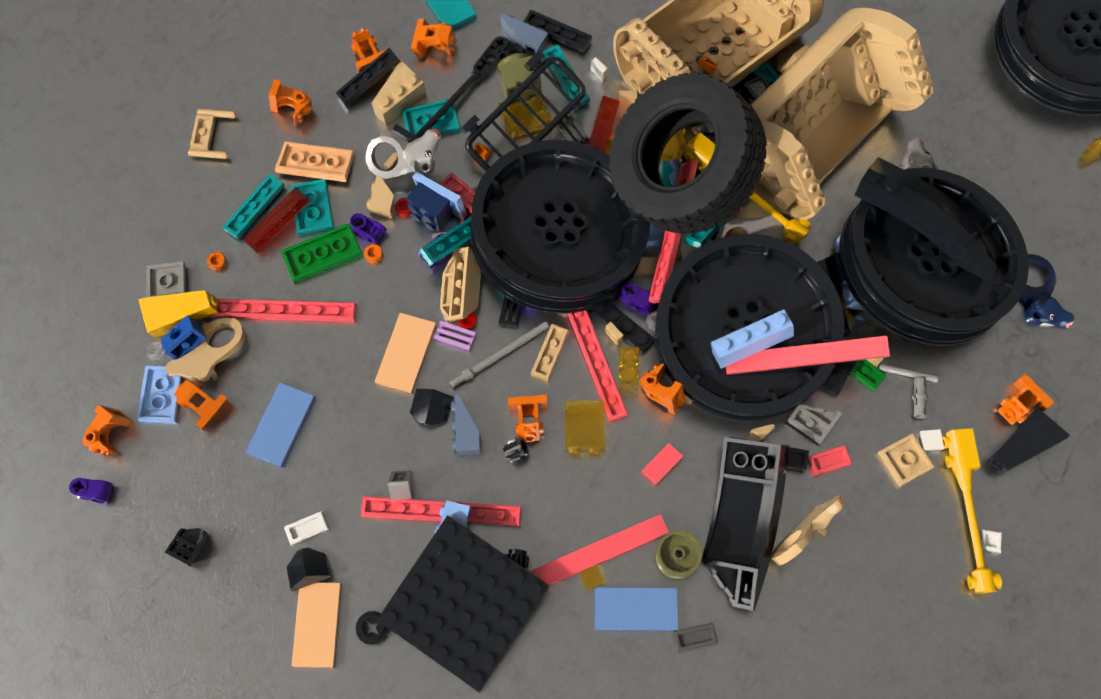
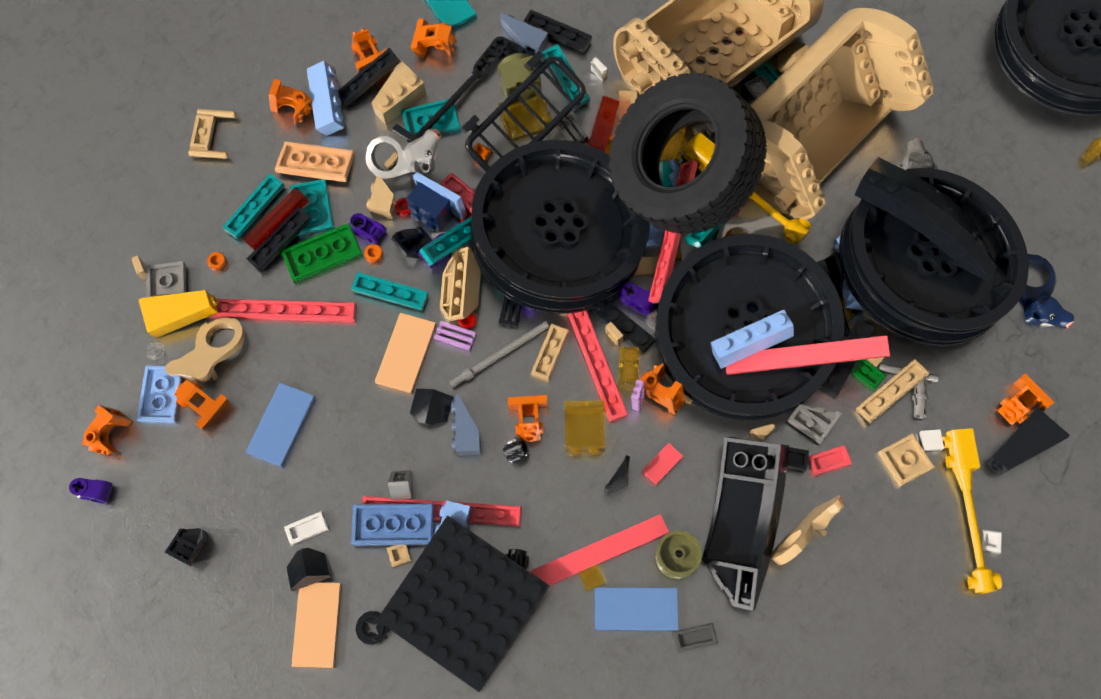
(140, 267): none -> tan tile
(183, 338): blue brick -> none
(279, 239): none -> black plate
(325, 98): none -> light blue brick
(389, 291): none -> teal plate
(392, 524): none -> medium blue tile
(399, 555): none -> tan tile
(411, 241): none -> black slope
(620, 478): none -> black slope
(638, 396): none -> lavender tile
(707, 64): orange tile -> none
(892, 391): none -> tan tile

